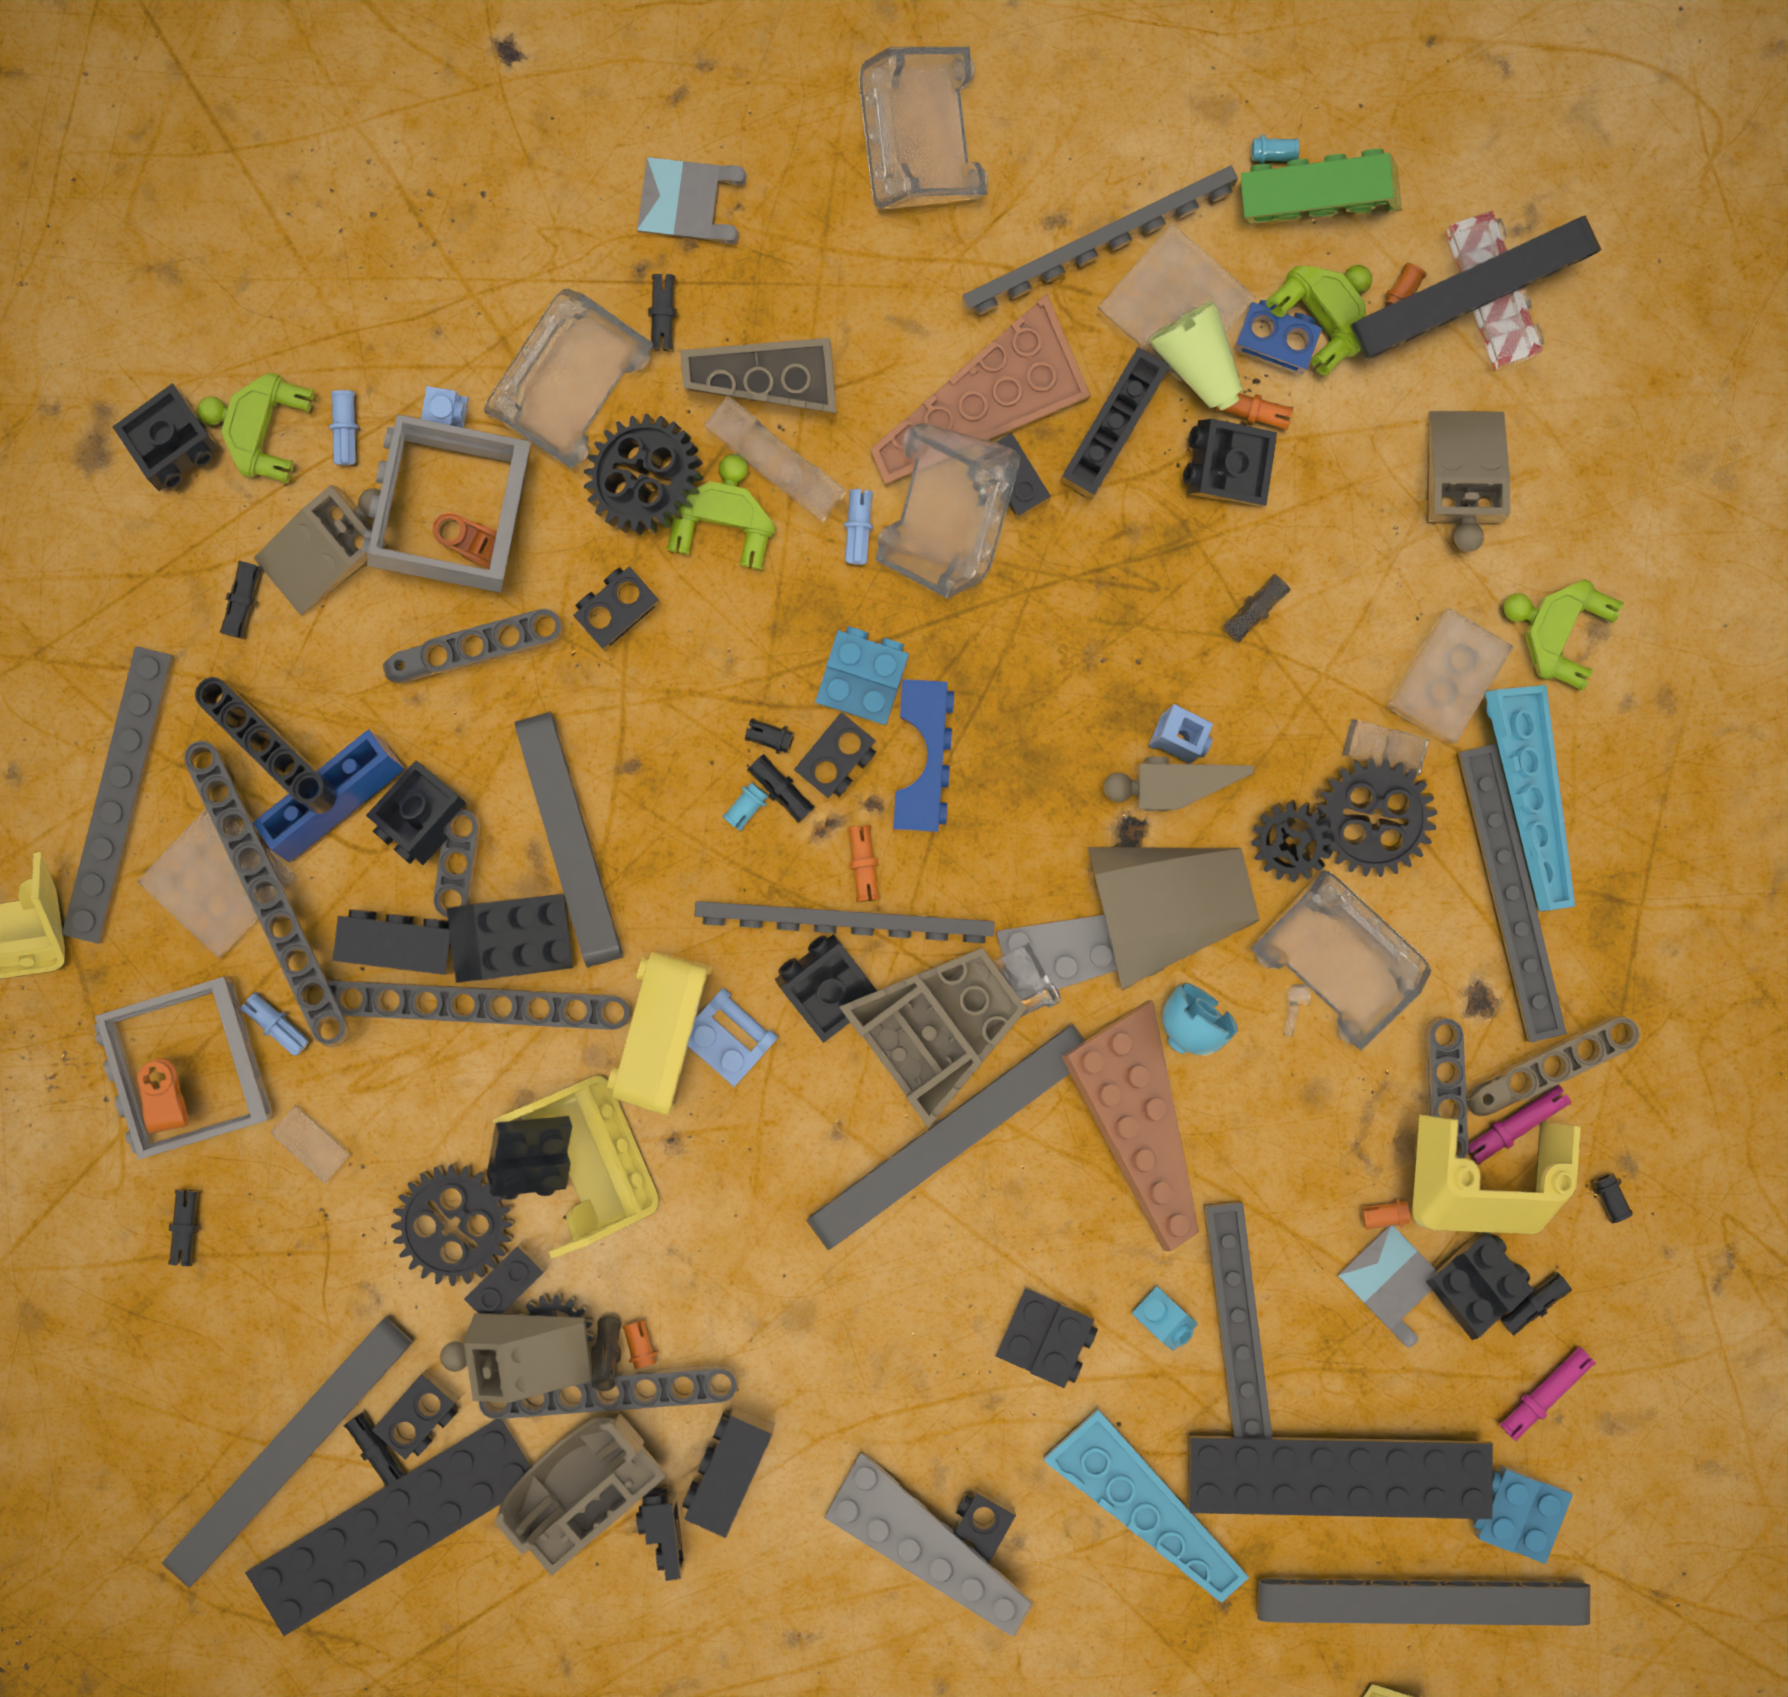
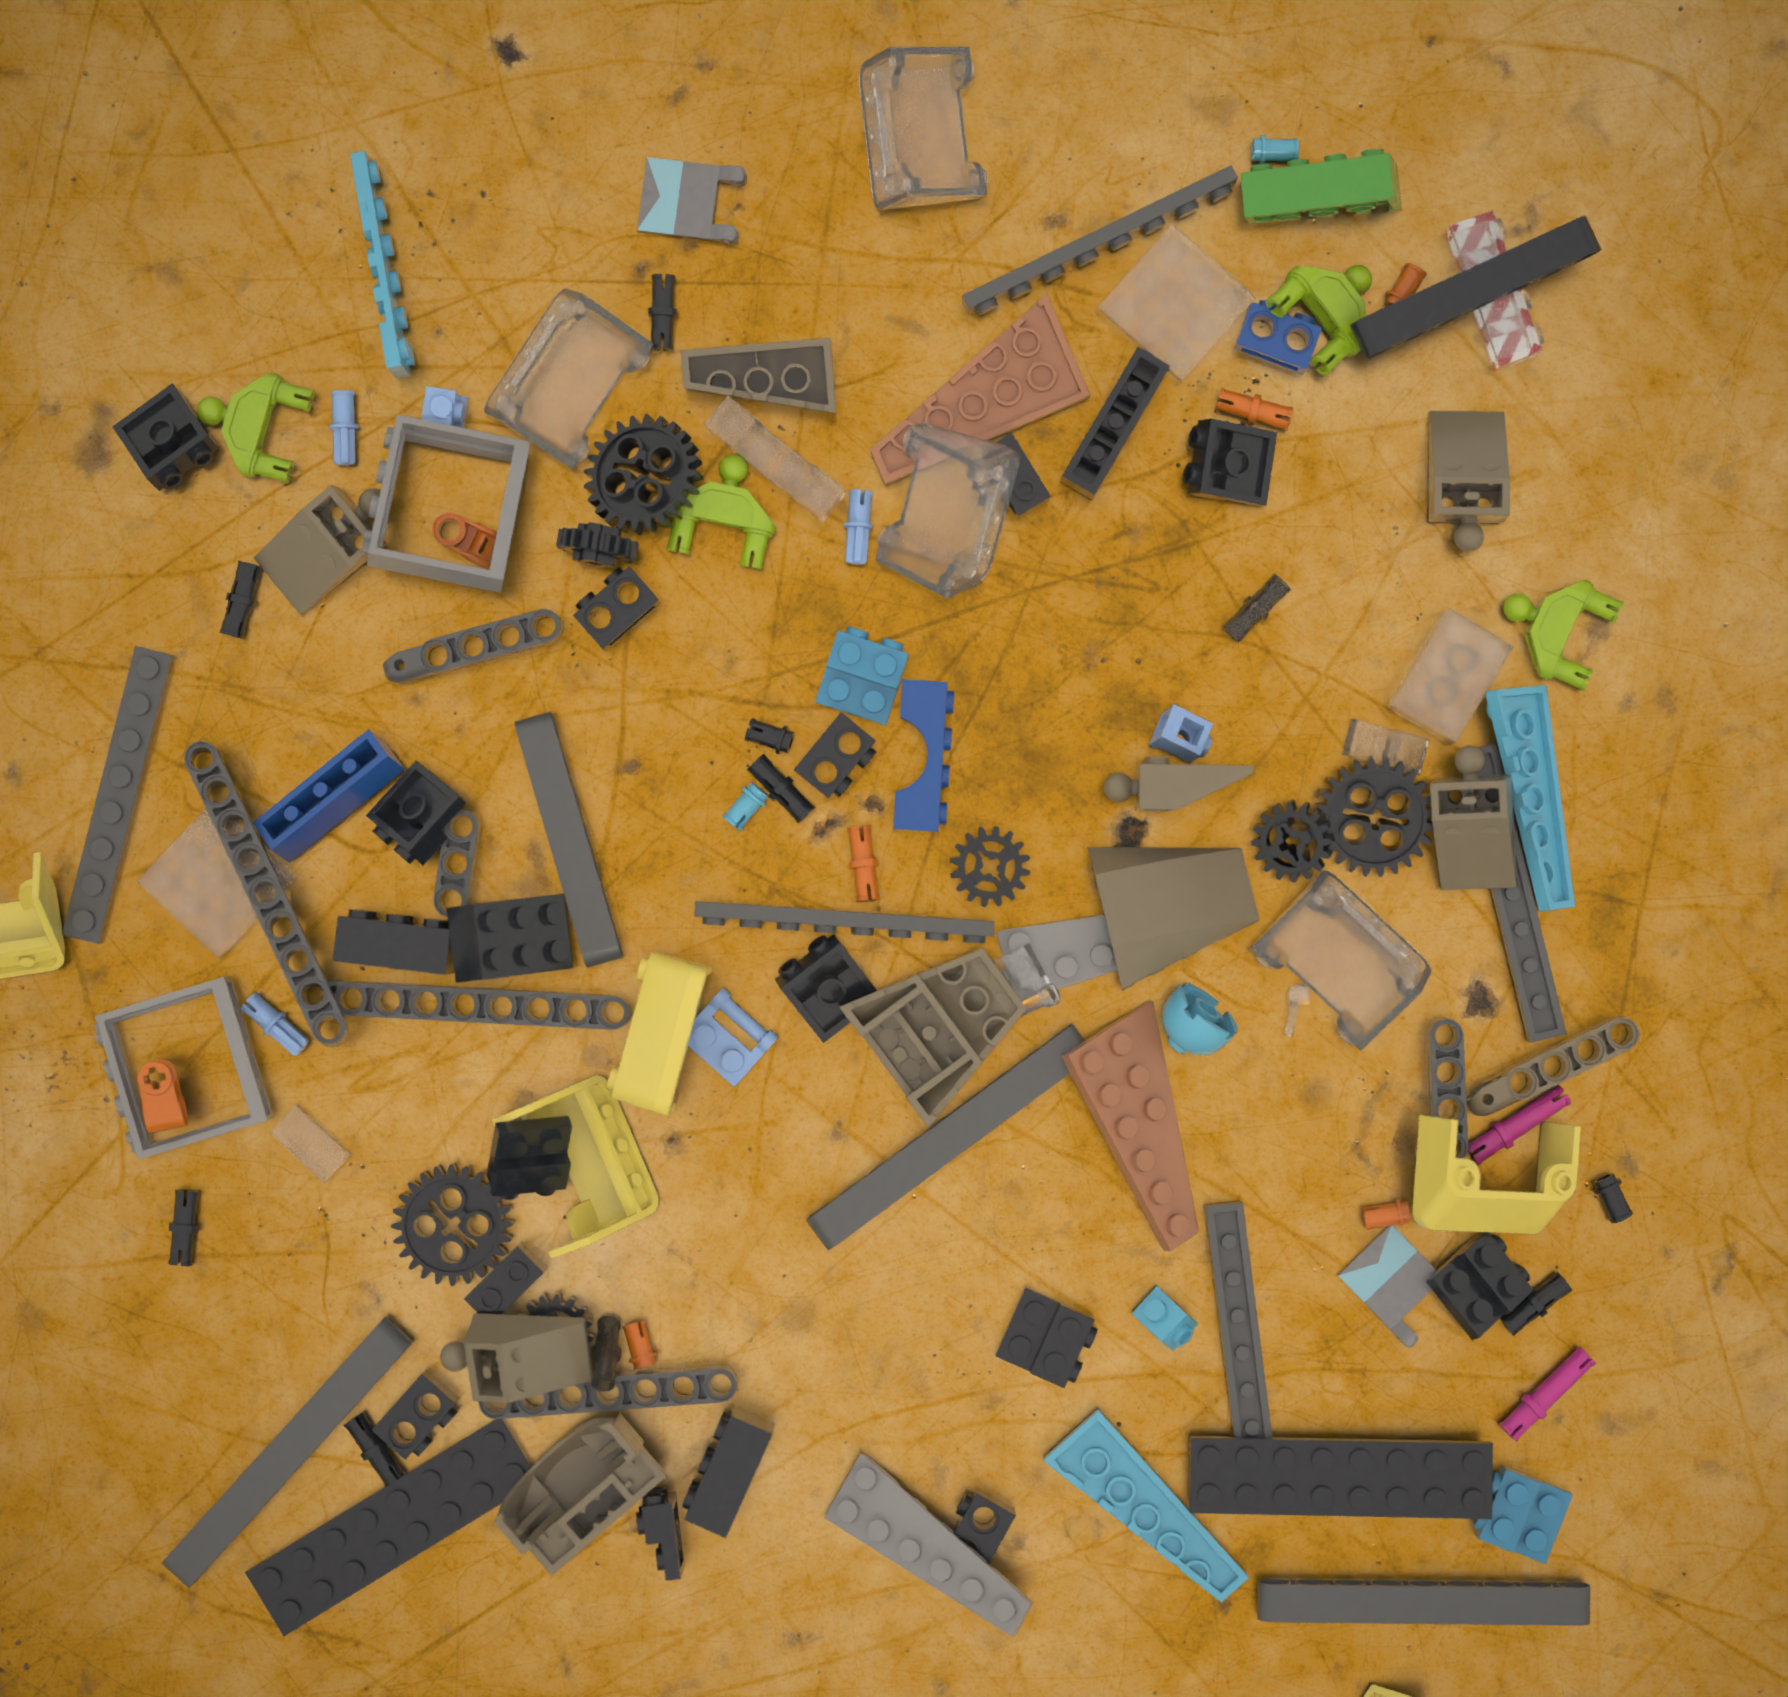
(278, 753): black beam -> none
(396, 349): none -> medium azure wing
(597, 545): none -> black gear
(1004, 856): none -> black gear
(1201, 355): yellowish green cone -> none
(1475, 834): none -> dark tan slope

